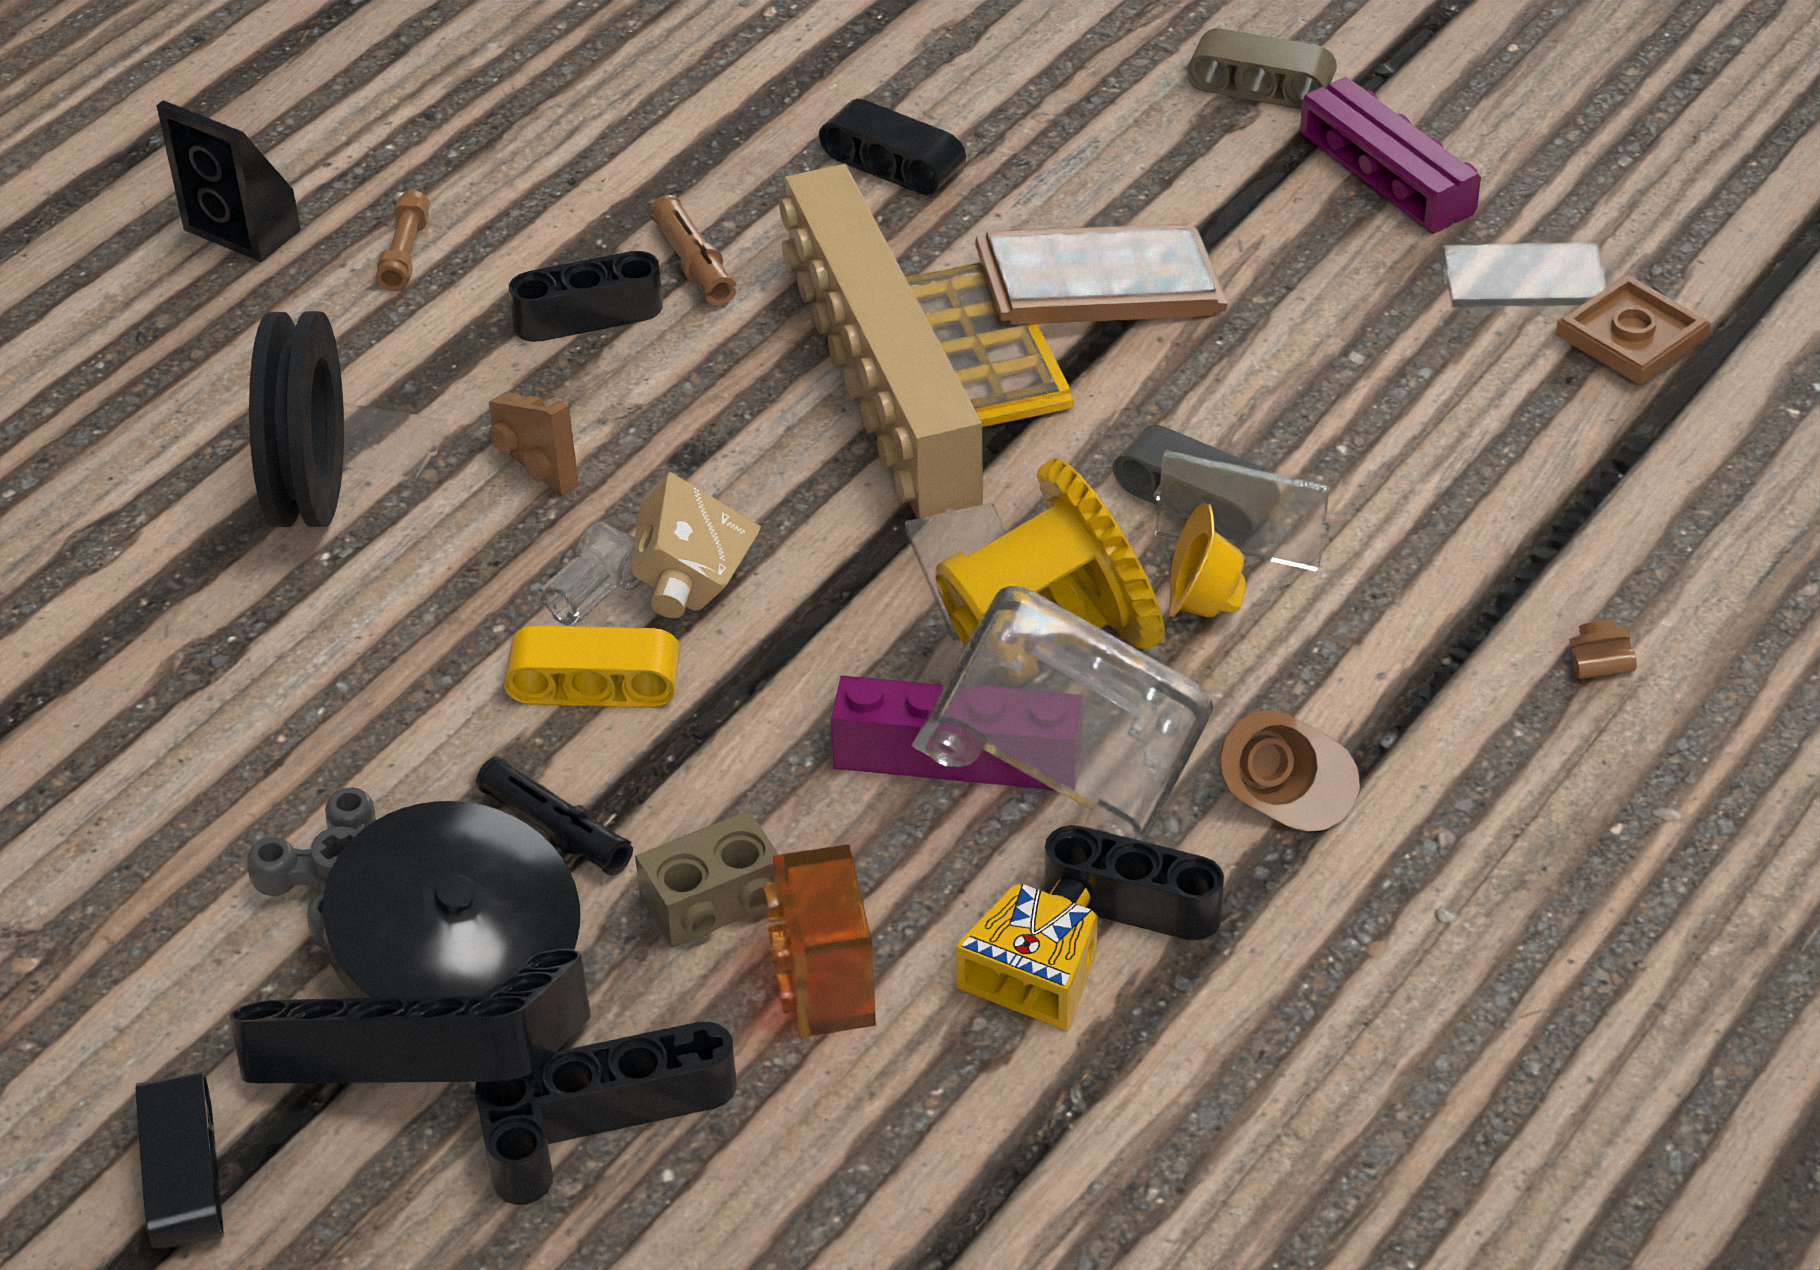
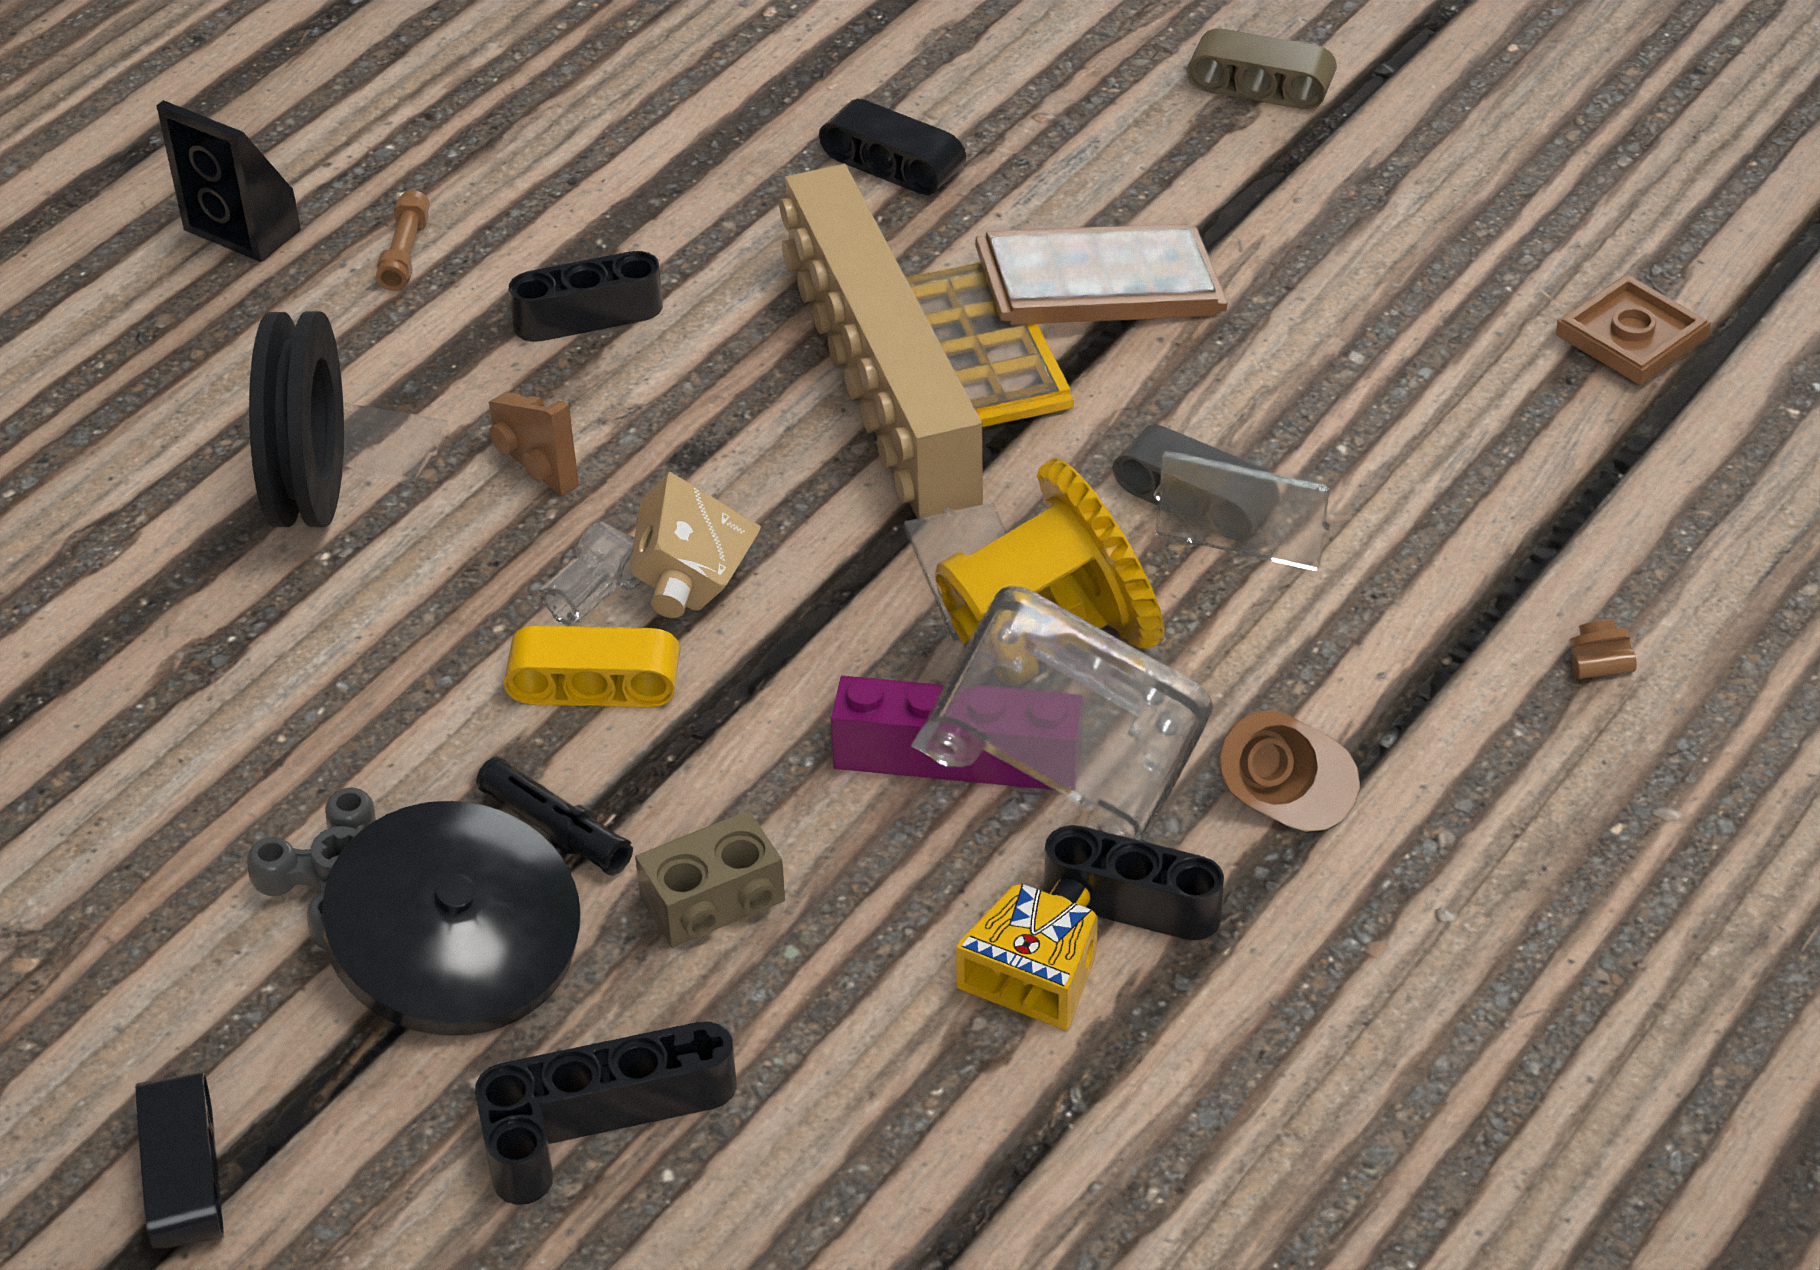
(418, 1037): black beam -> none
(700, 260): medium nougat pin -> none
(821, 941): clear orange brick -> none
(1205, 569): yellow piece -> none
(1390, 154): magenta brick -> none
(1523, 274): clear piece -> none

